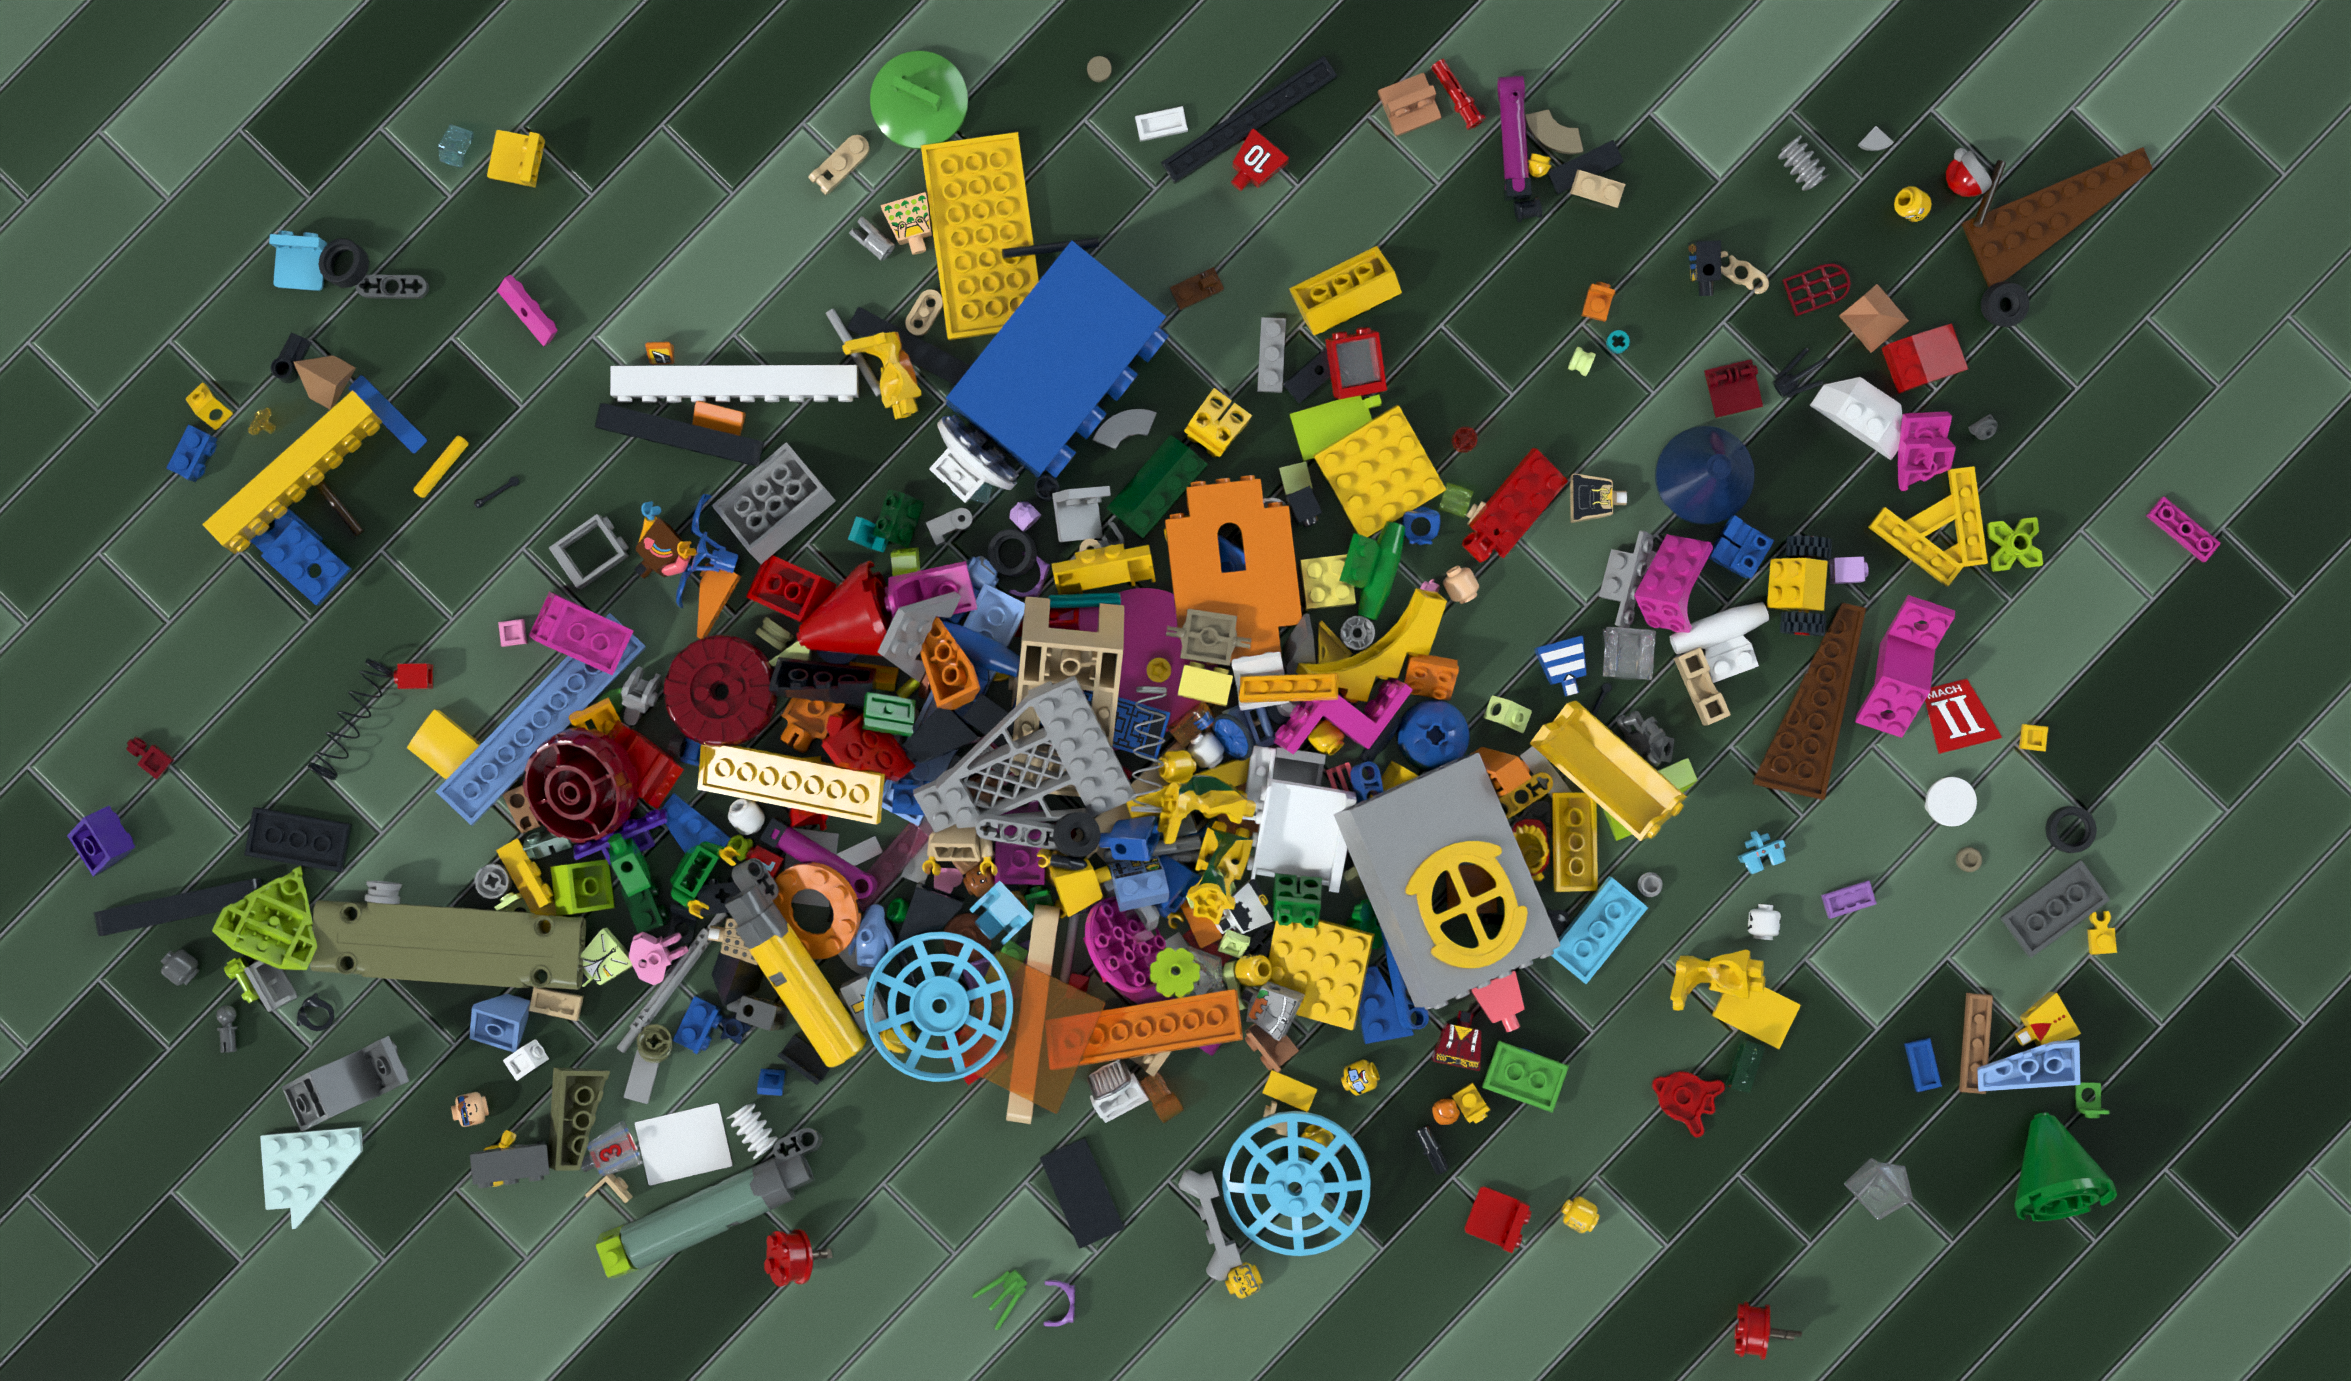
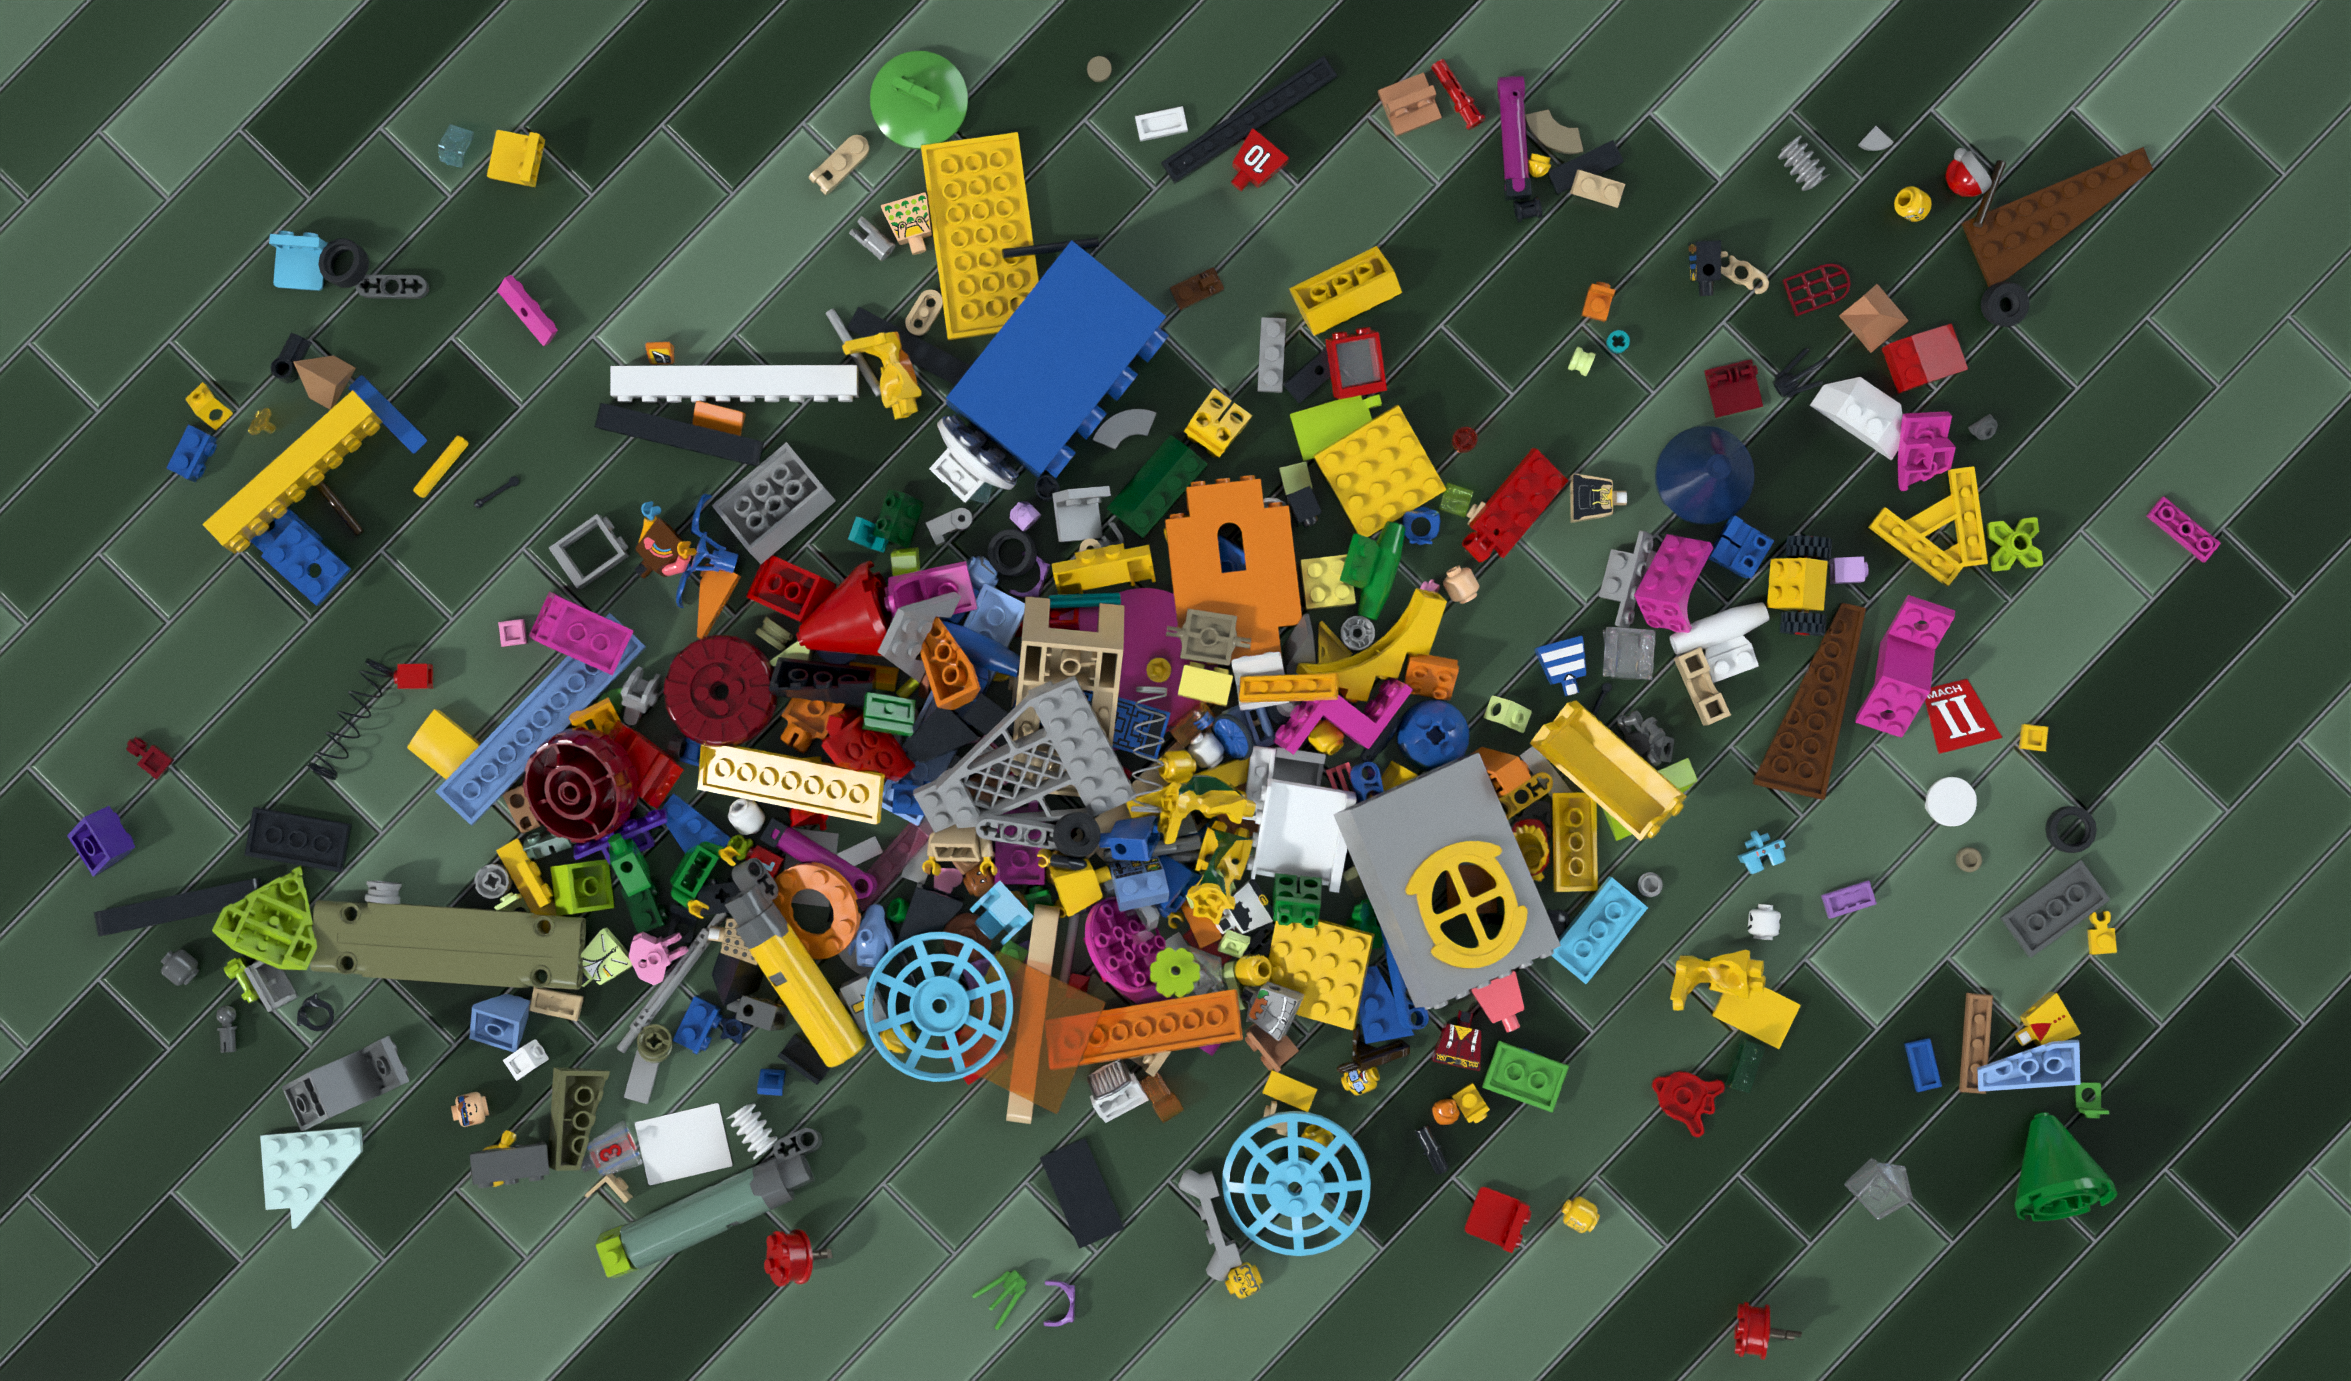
(1368, 1056): none -> dark brown piece

